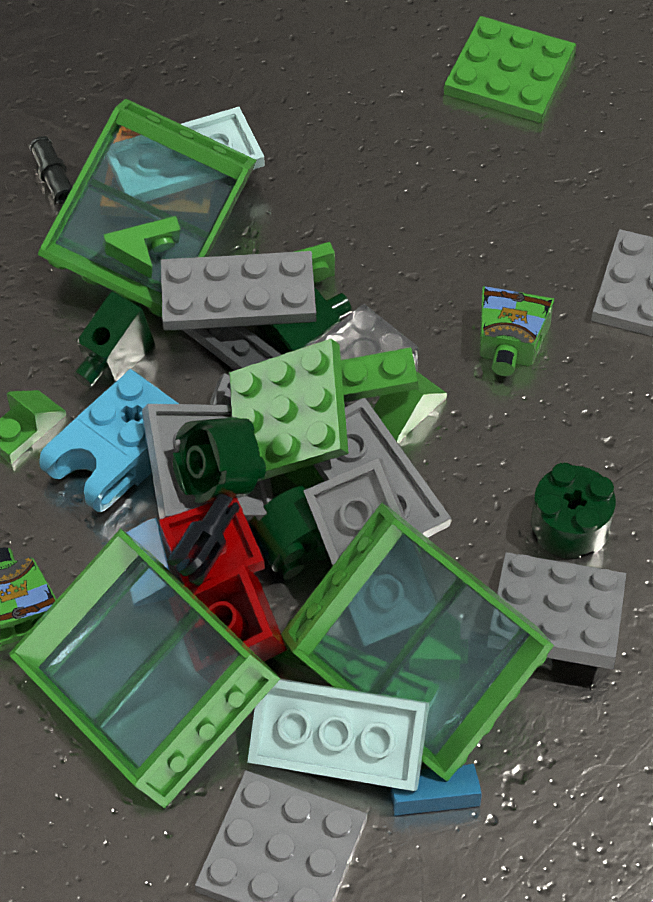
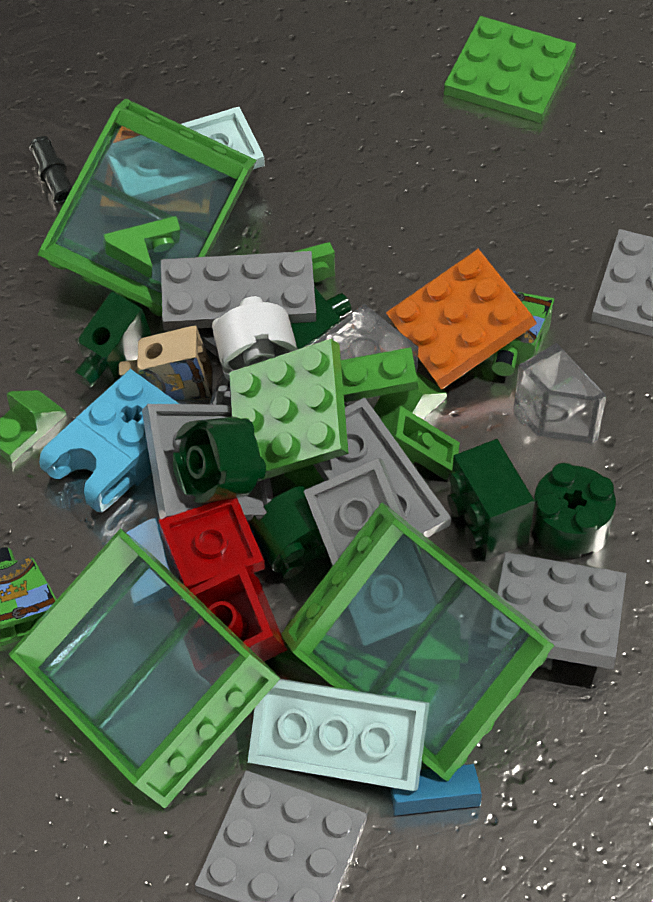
(174, 364): none -> tan torso
(203, 541): black arm -> none
(252, 334): none -> white brick
(424, 442): none -> bright green slope
(461, 318): none -> orange plate
(490, 499): none -> dark green brick
(558, 398): none -> clear slope

